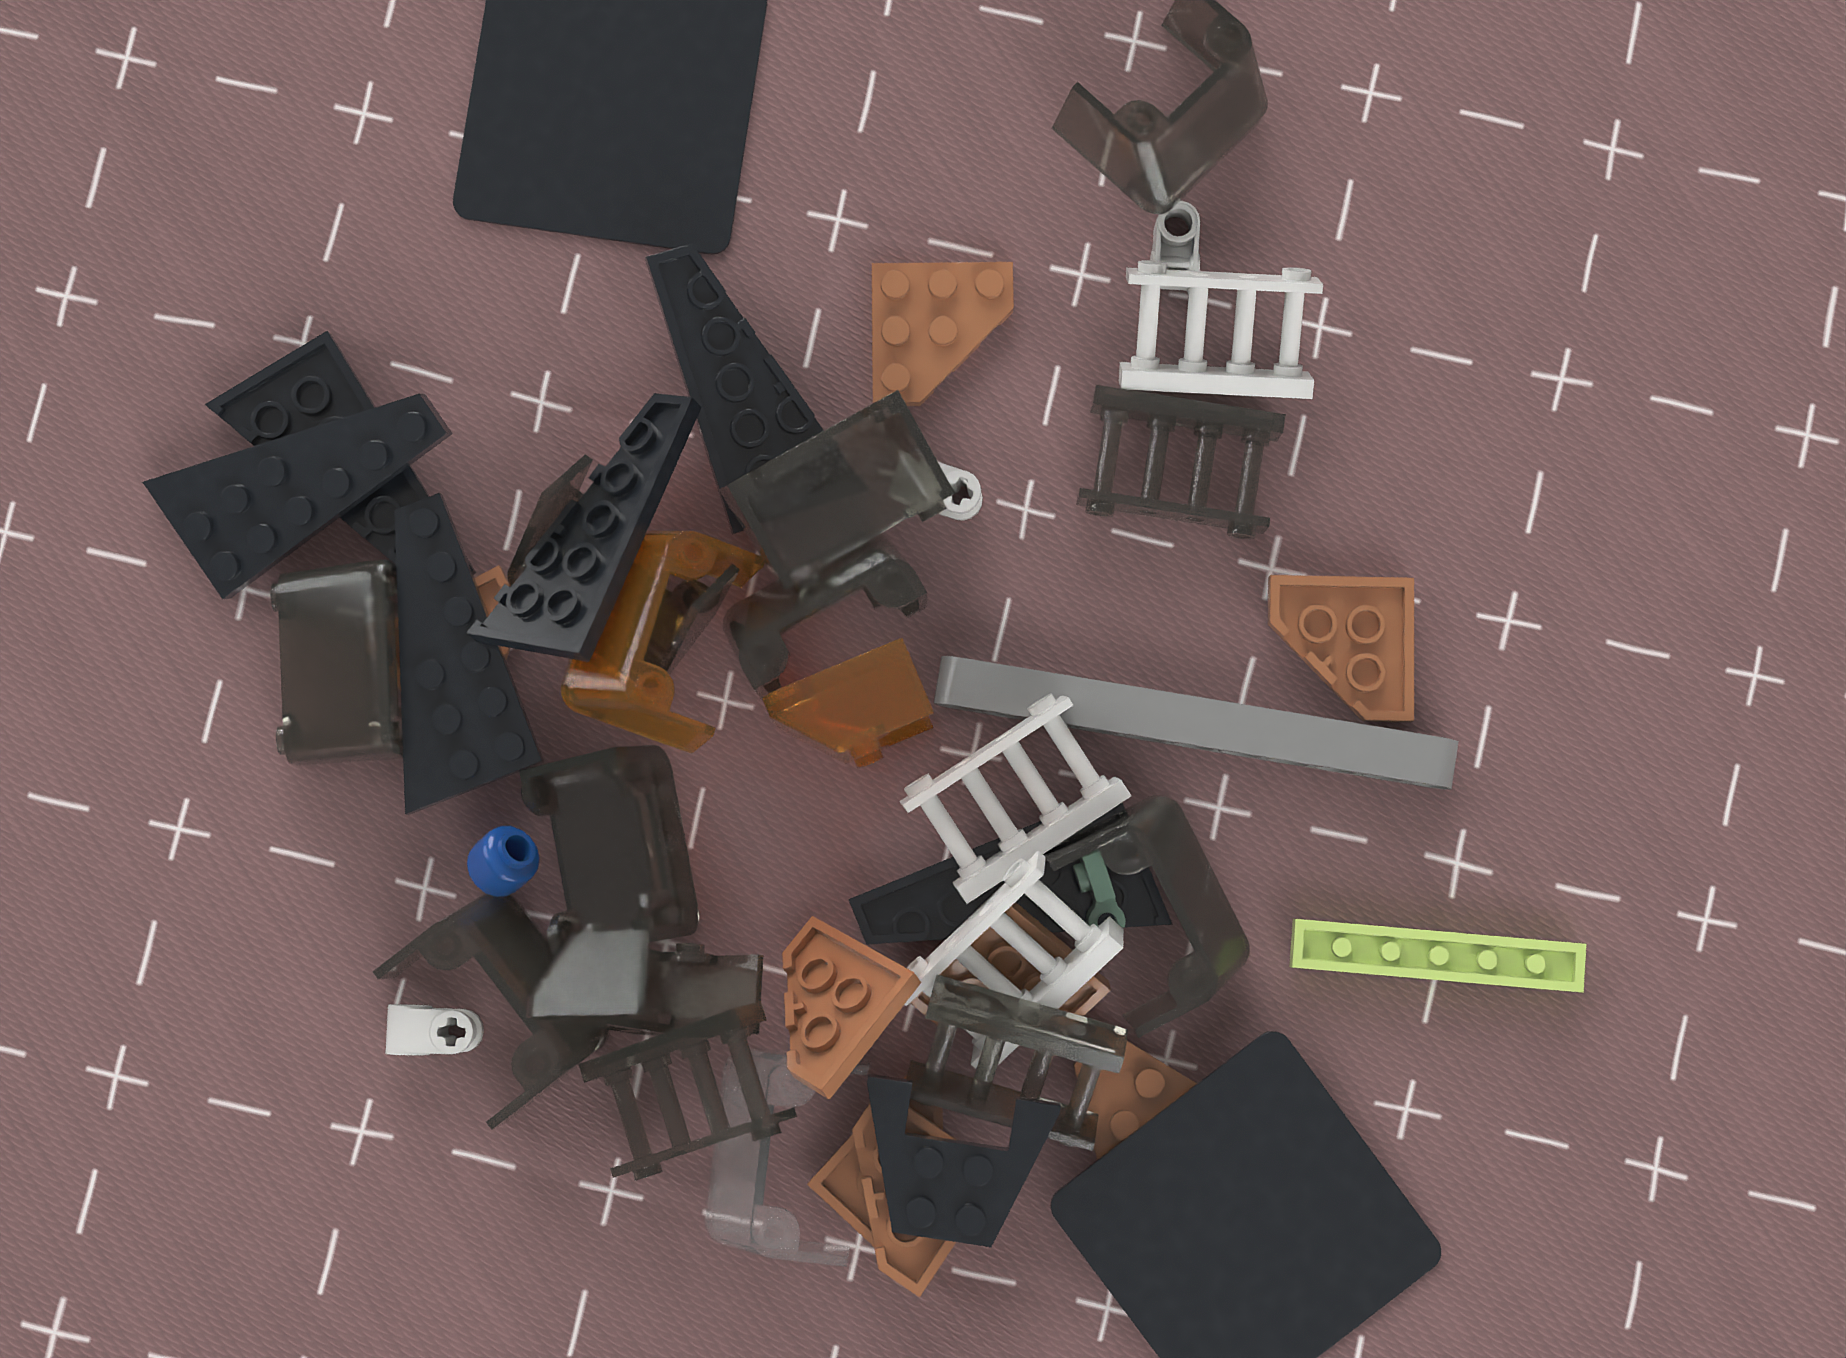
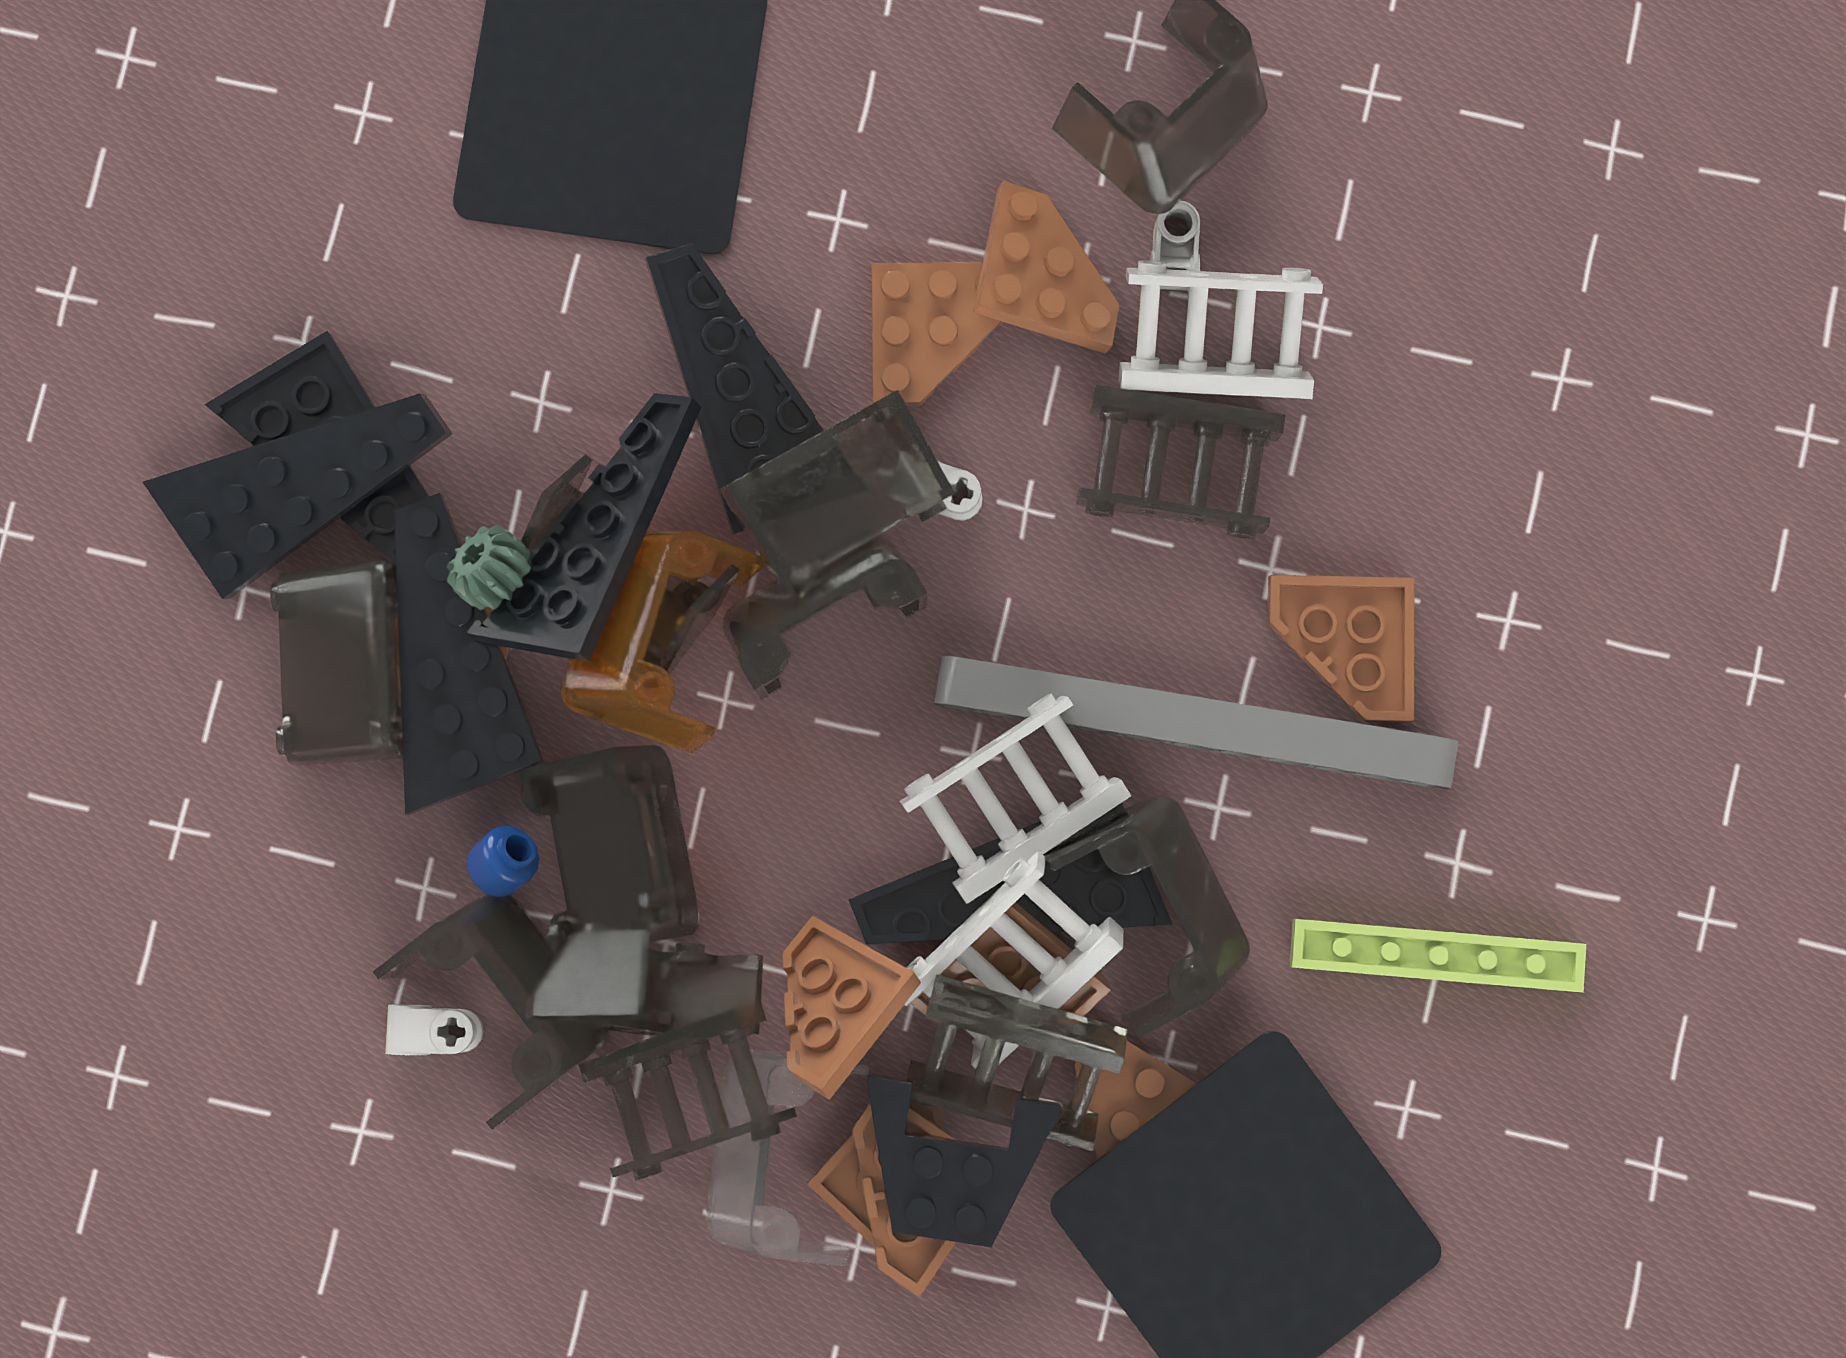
(488, 567): none -> sand green gear
(855, 705): clear orange windscreen -> none
(1041, 275): none -> nougat plate
(1094, 877): sand green plate -> none

